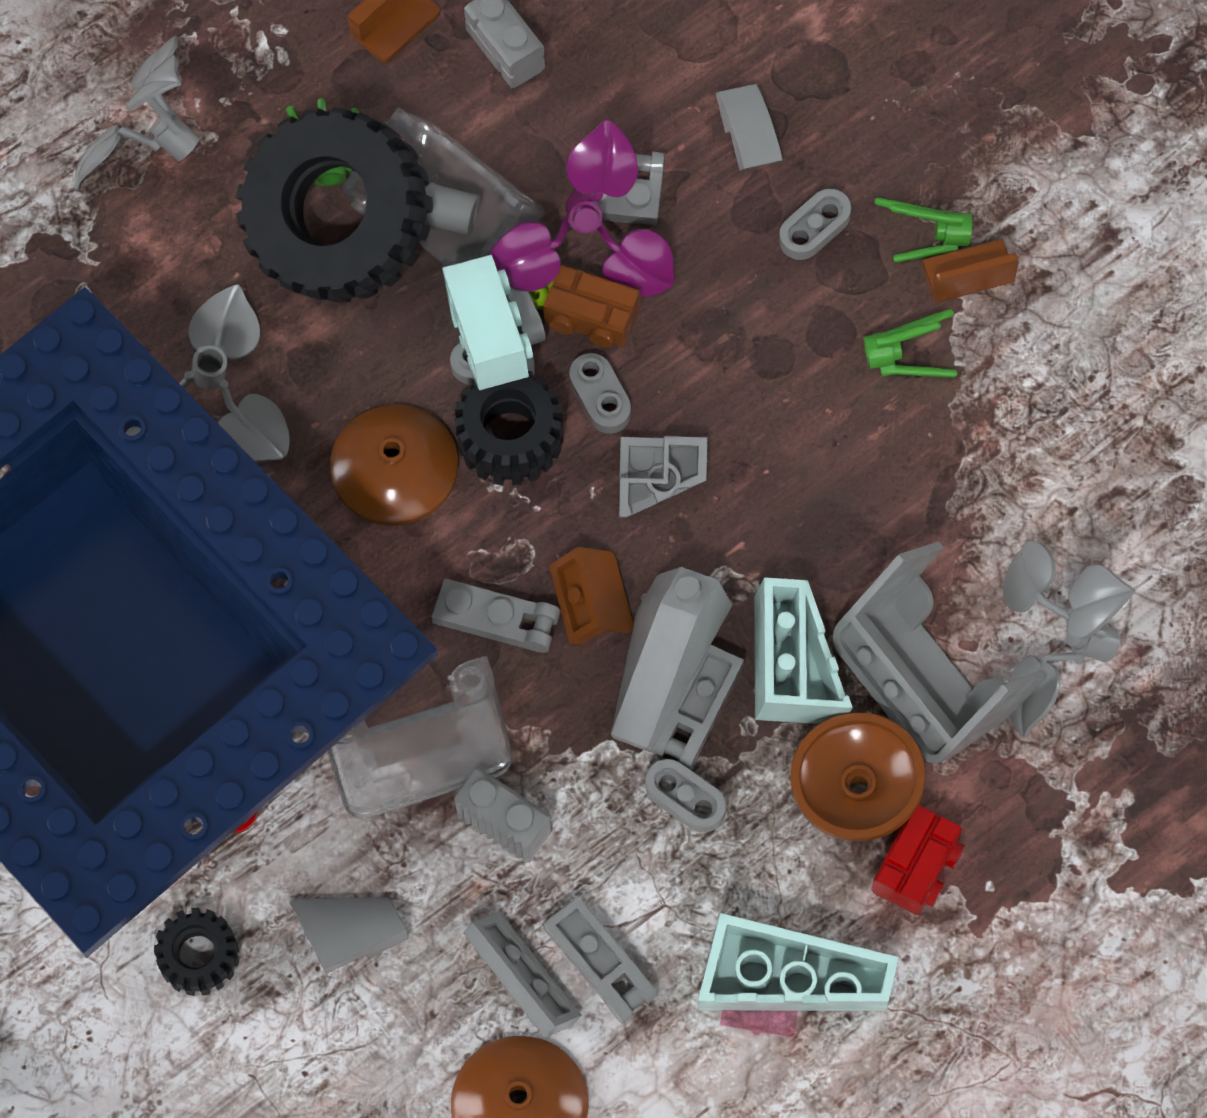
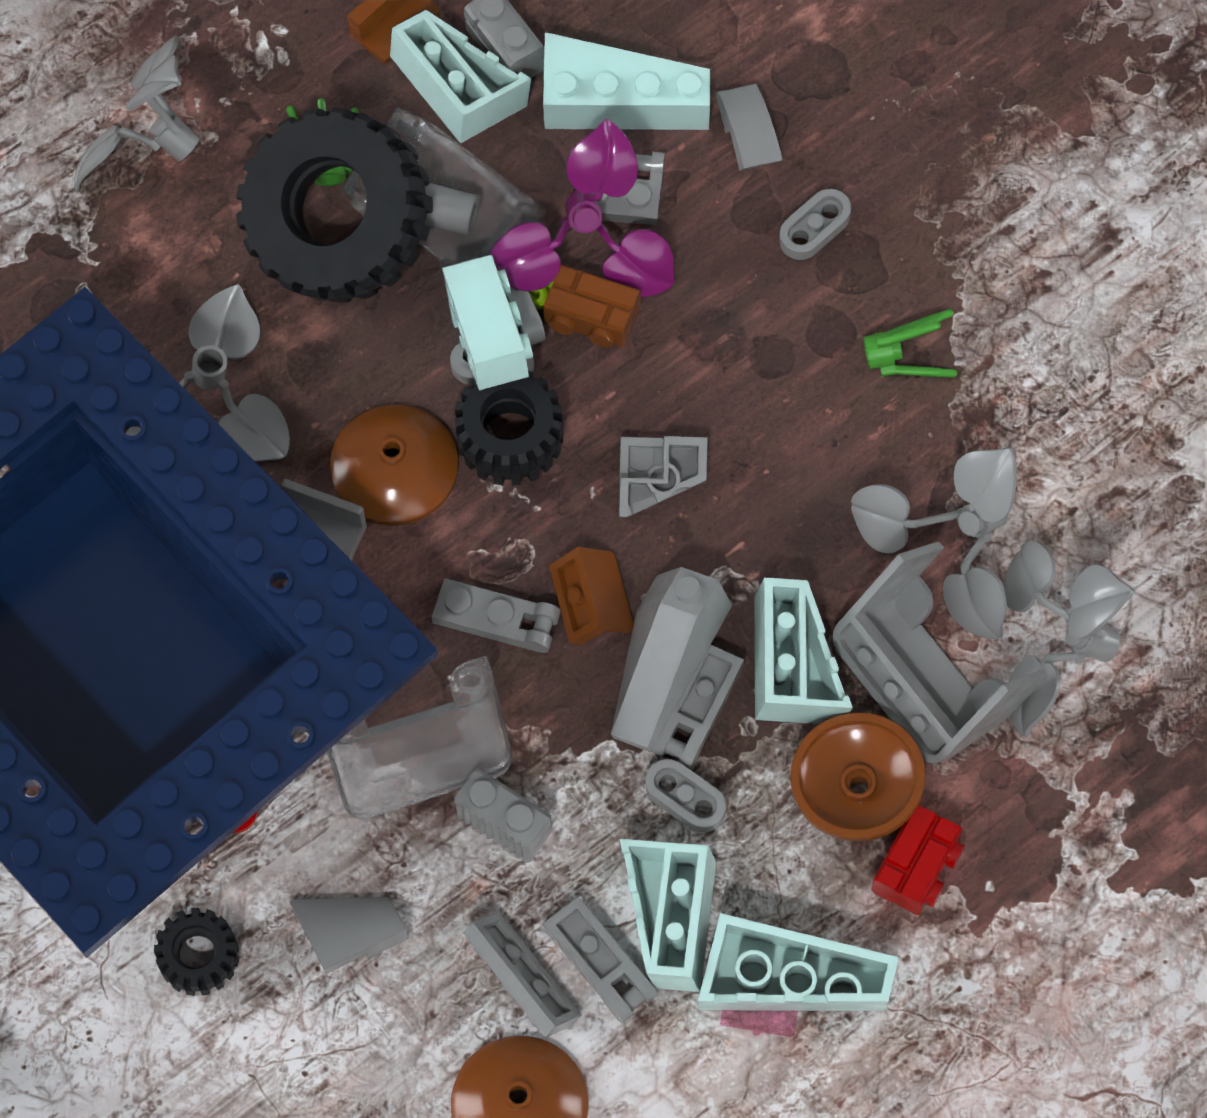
(337, 518): none -> light grey panel
(455, 77): none -> light aqua wedge
(598, 391): light grey plate -> none
(629, 88): none -> light aqua wedge
(672, 908): none -> light aqua wedge
(950, 227): bright green plant -> none
(970, 270): dark orange panel -> none
(989, 486): none -> light grey plant

